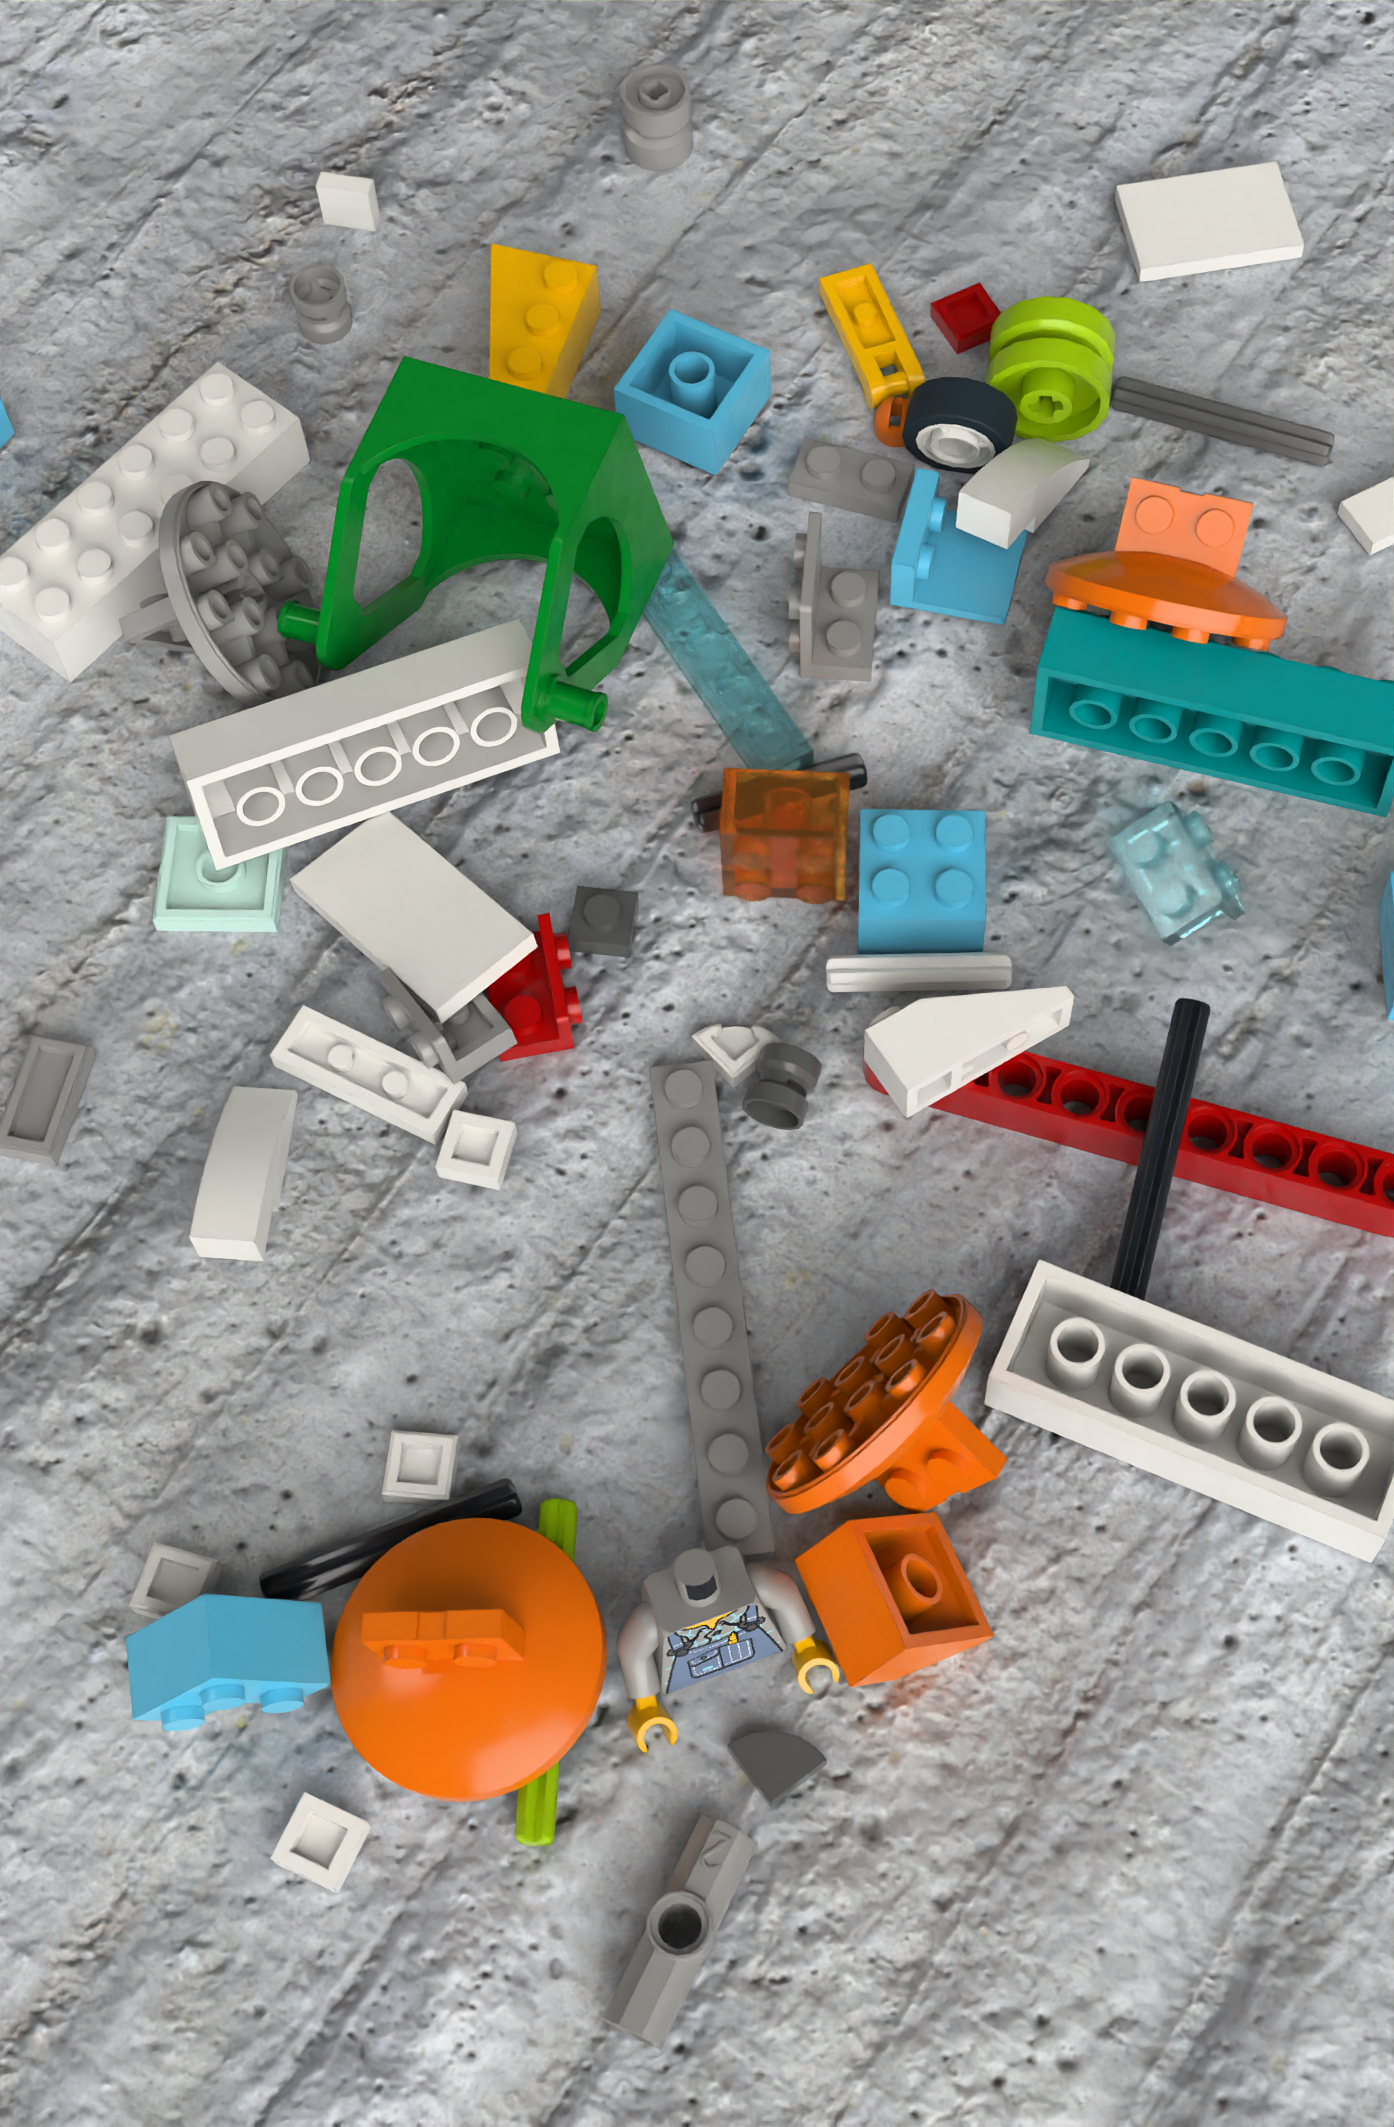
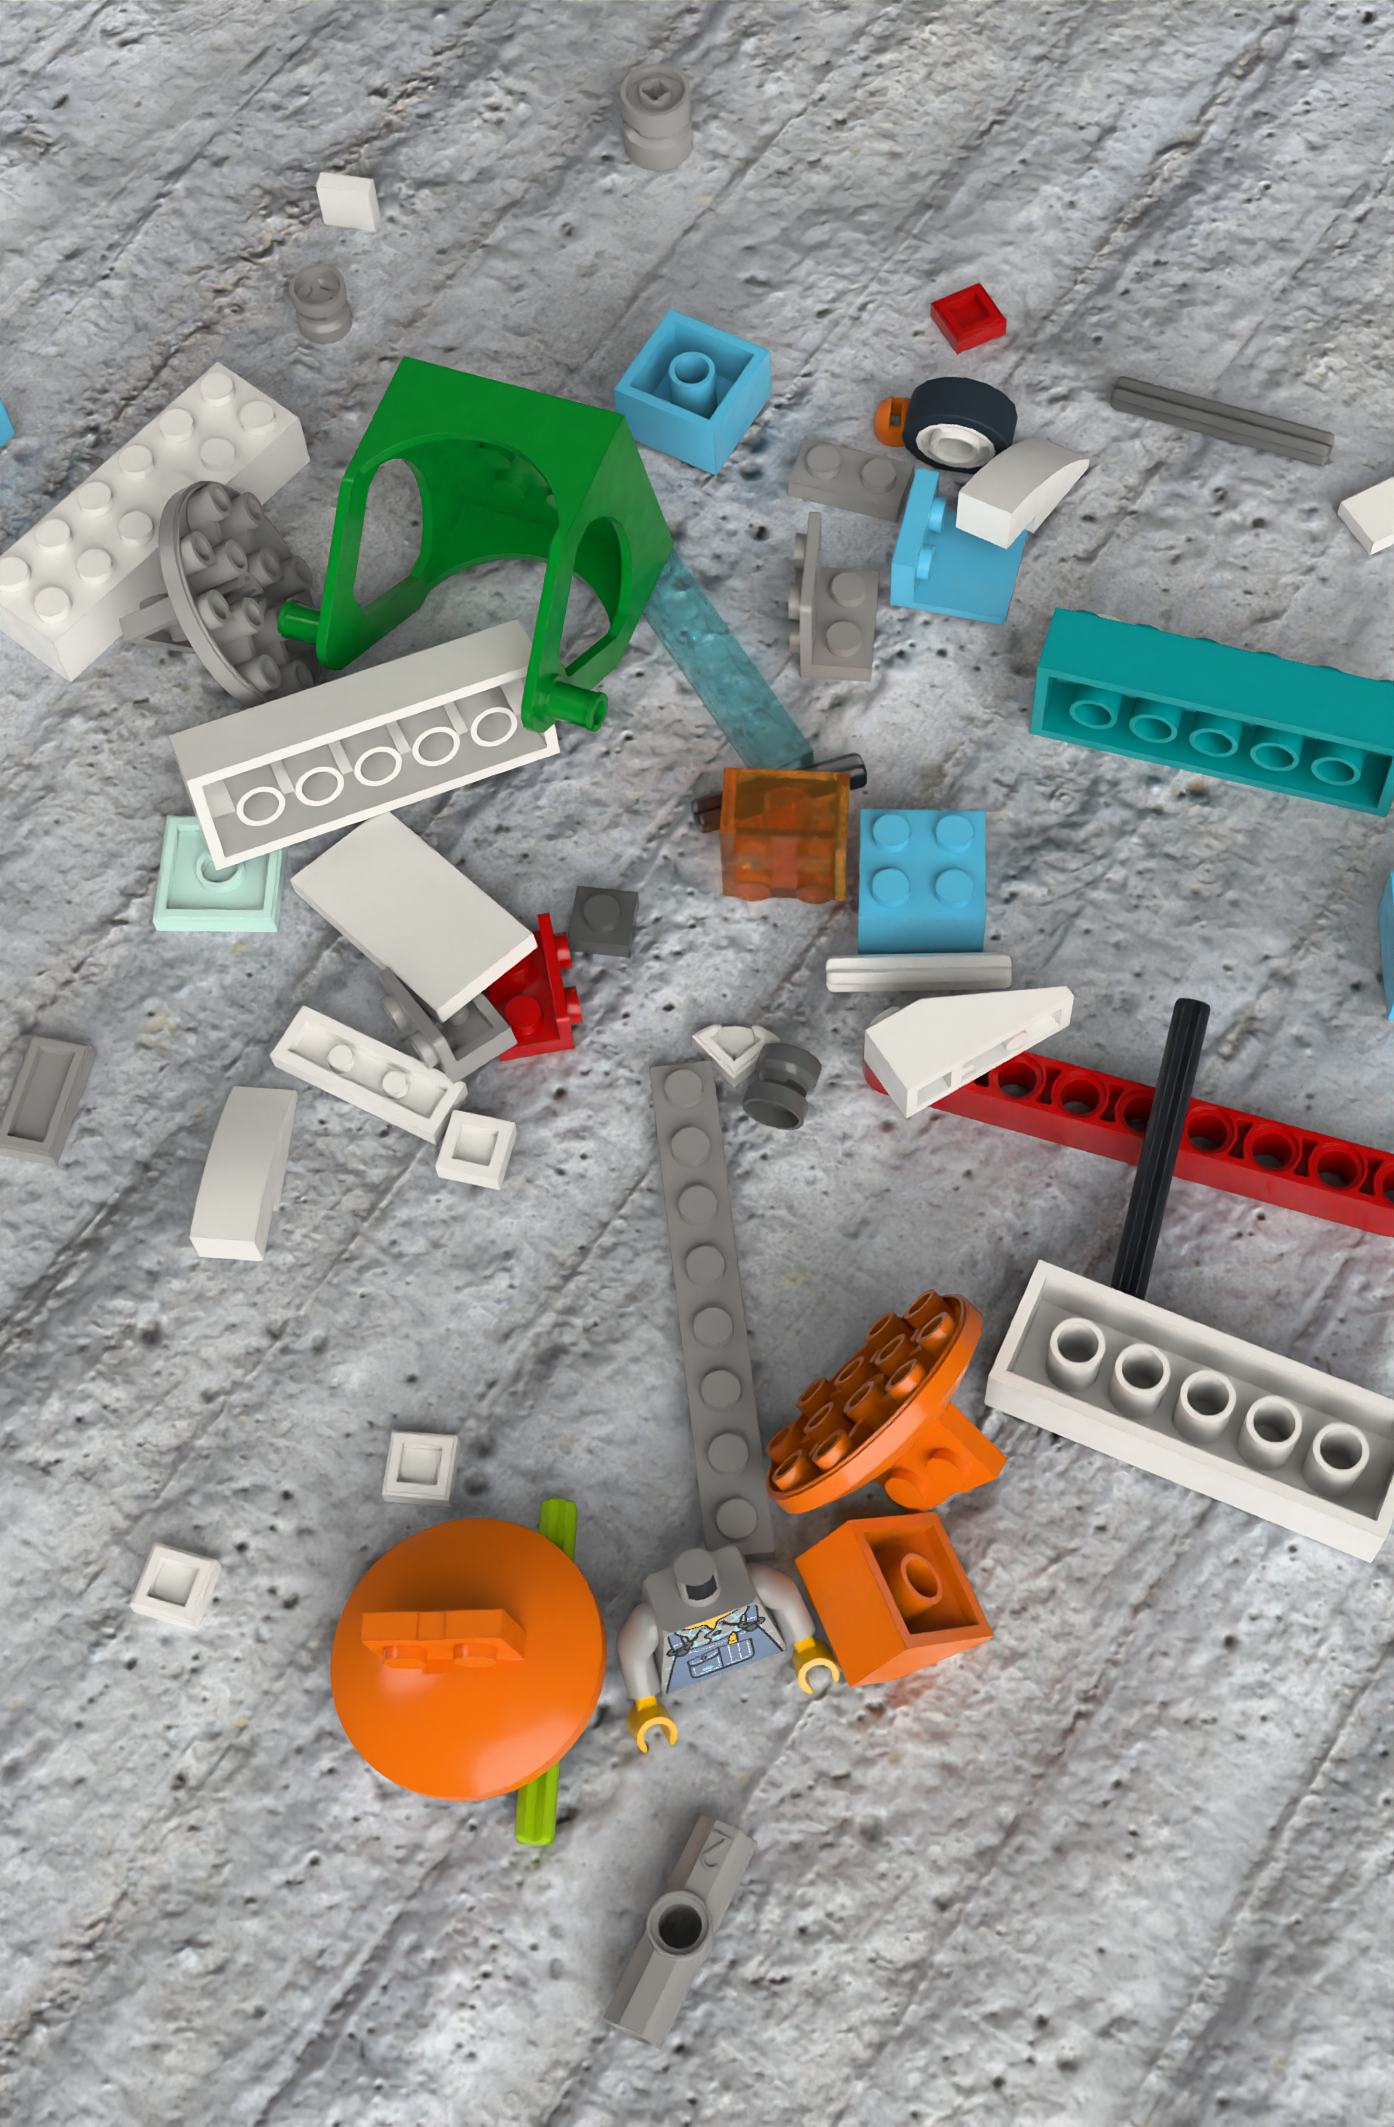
(226, 1655): medium azure brick -> none
(321, 1842): white plate -> none
(356, 1555): black axle -> none
(540, 318): yellow wedge -> none
(776, 1762): dark grey tile -> none
(871, 333): yellow plate -> none
(1053, 365): lime wheel -> none
(1173, 568): orange bracket -> none
(1176, 871): clear light blue bracket -> none
(1208, 221): white tile -> none

